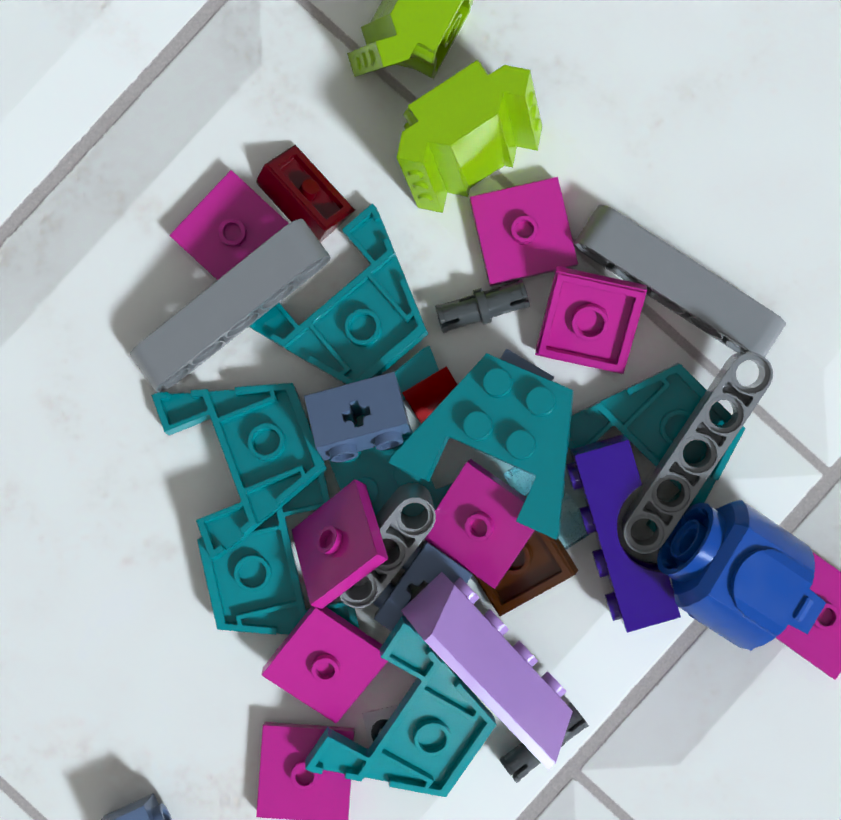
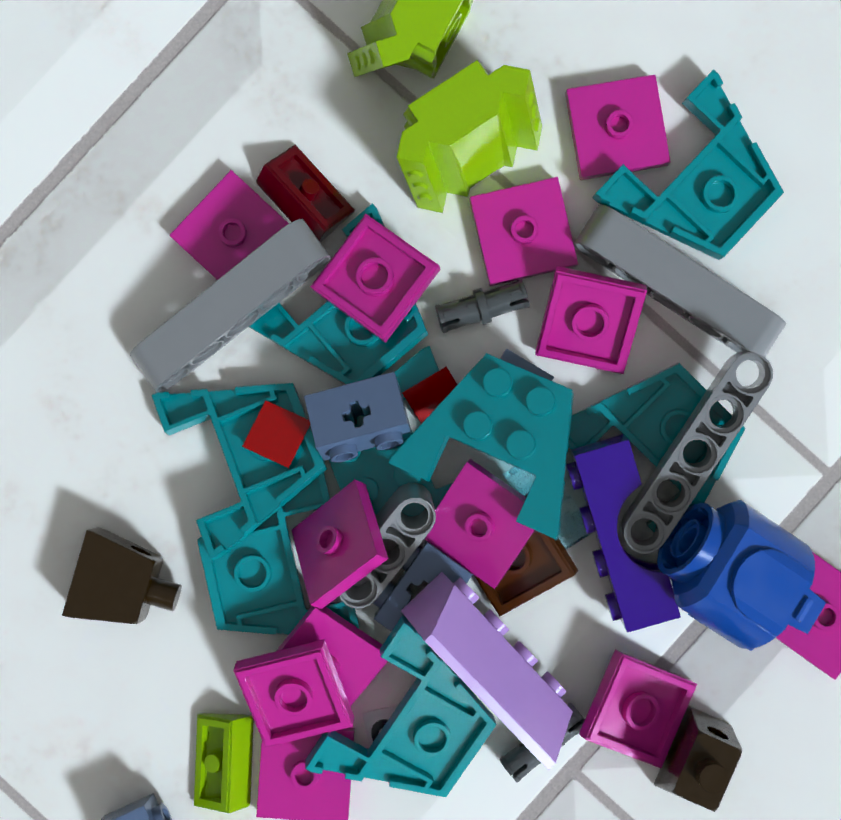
(117, 581): none -> dark brown torso
(223, 761): none -> lime slope
(276, 434): none -> red sticker
(294, 693): none -> dark pink plate
(375, 278): none -> dark pink plate
(617, 126): none -> dark pink plate
(637, 709): none -> dark pink plate
(699, 761): none -> dark brown torso
(715, 194): none -> teal wing

